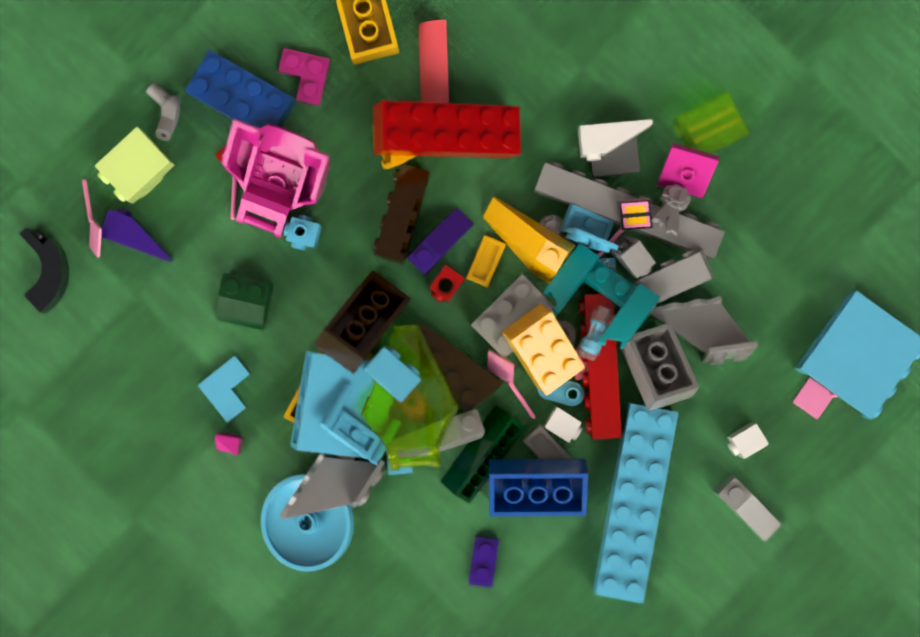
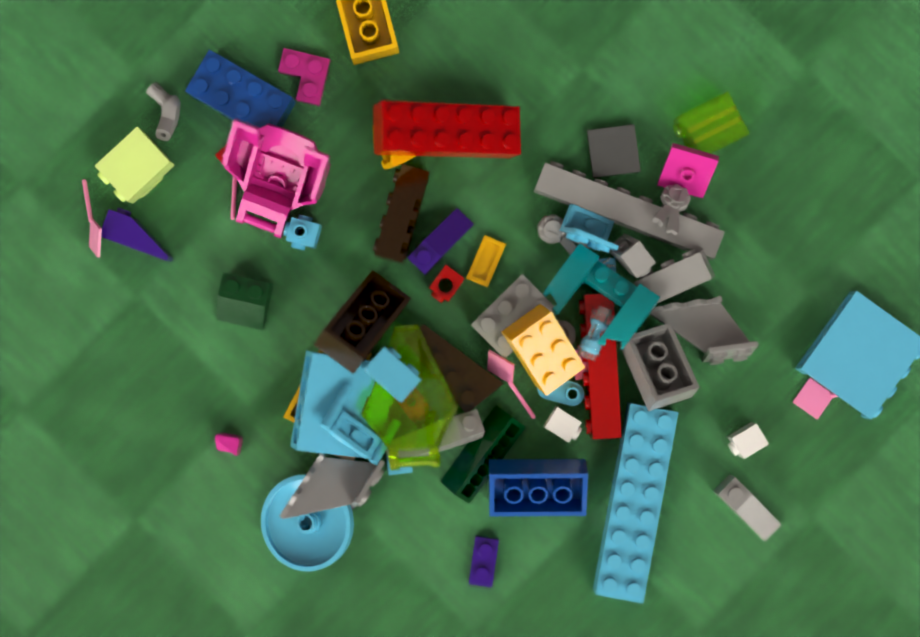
(54, 271): black arch -> none
(220, 386): medium azure tile -> none
(433, 61): coral brick -> none
(531, 242): yellow wedge -> none
(544, 445): light grey tile -> none
(601, 139): white slope -> none
(634, 215): piece -> none

